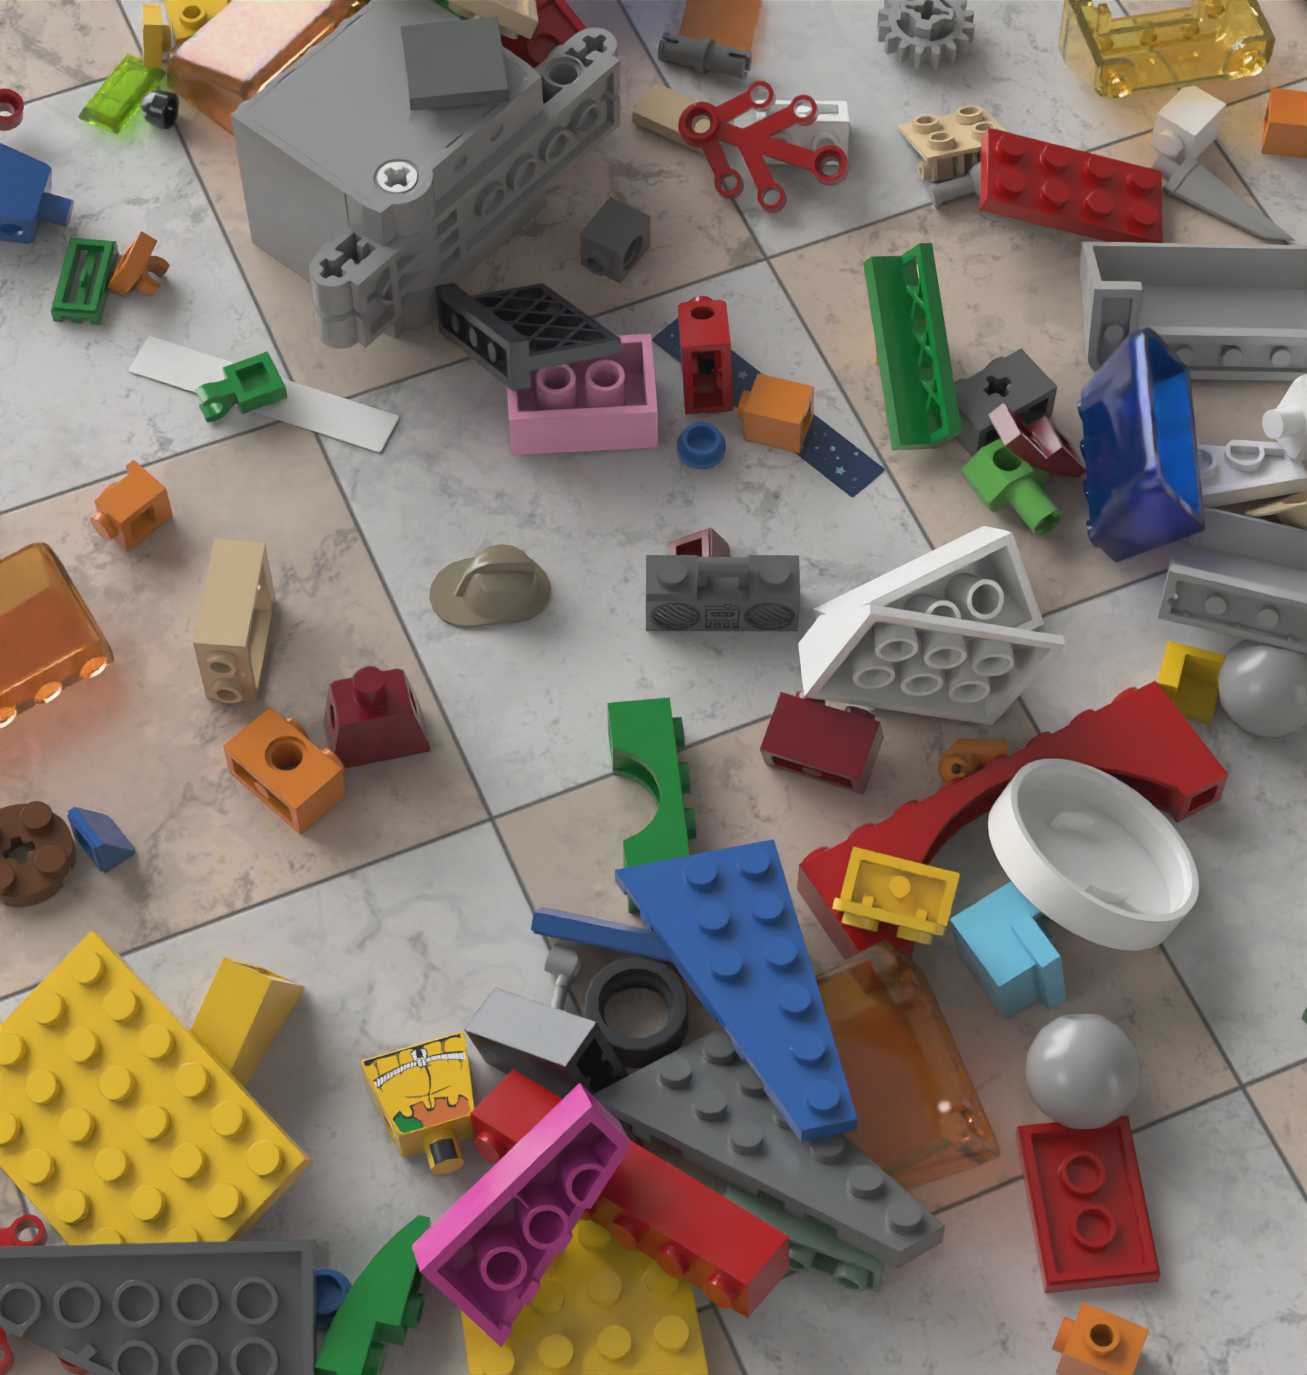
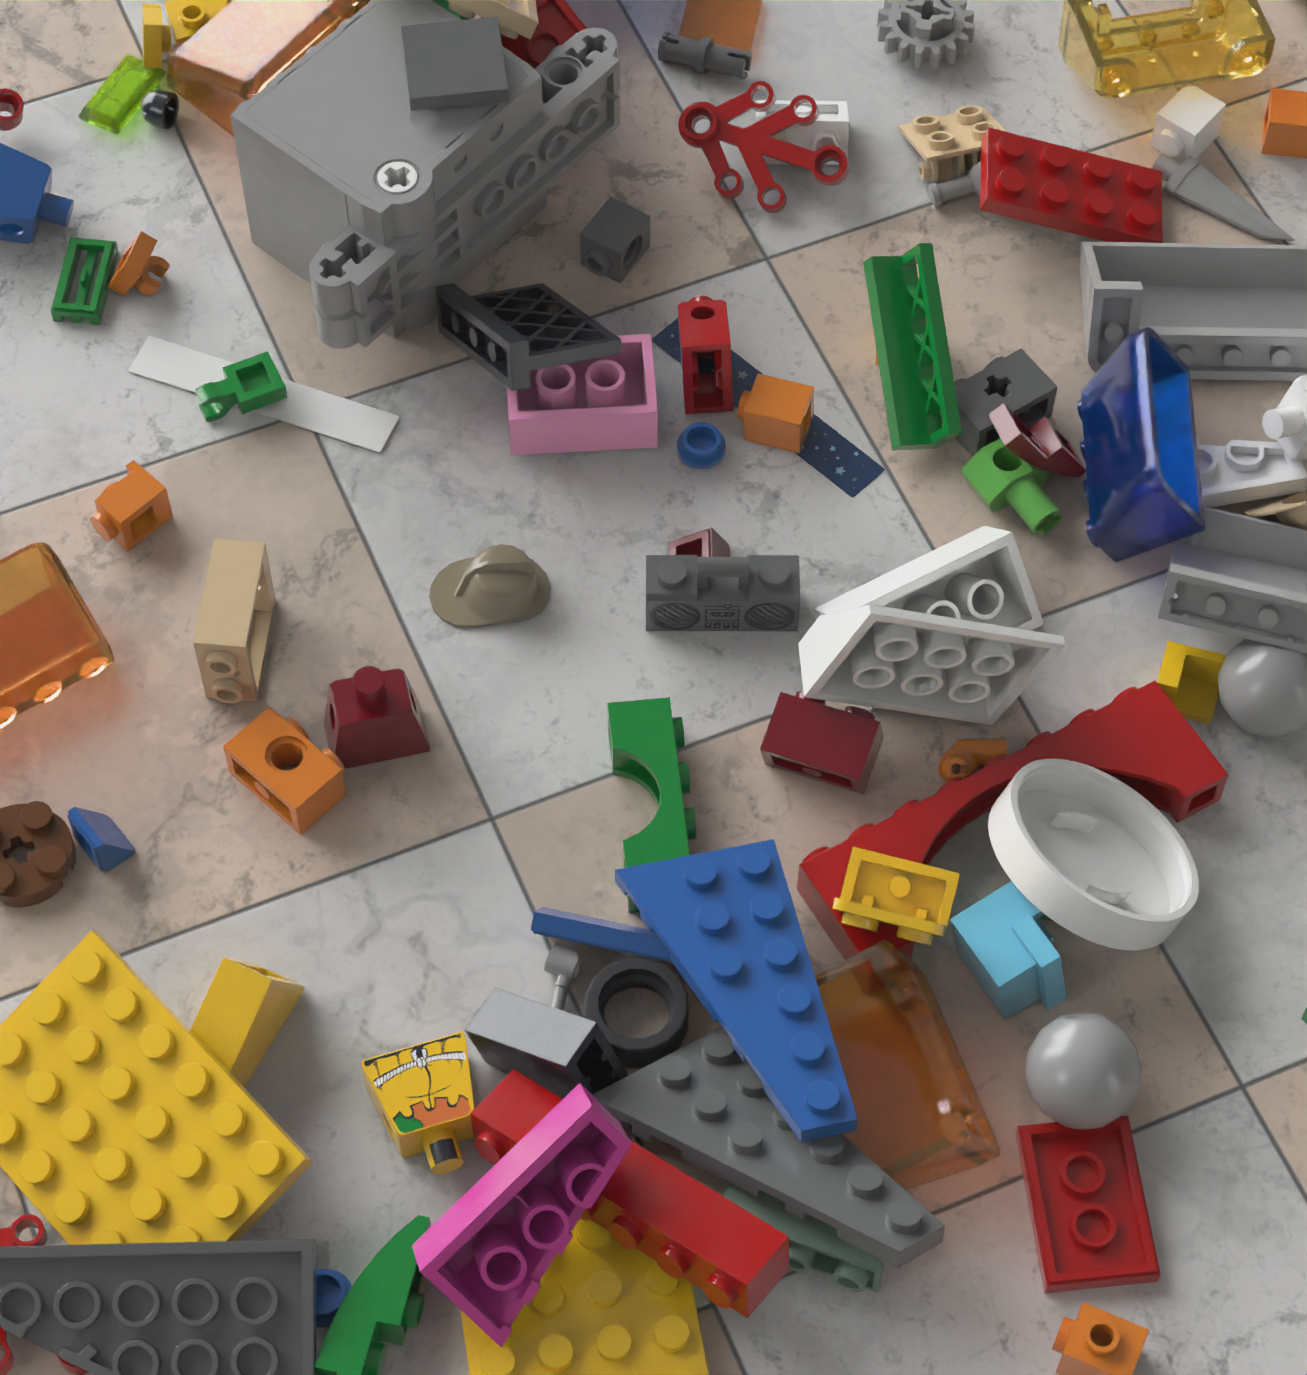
(661, 112): tan tile -> none

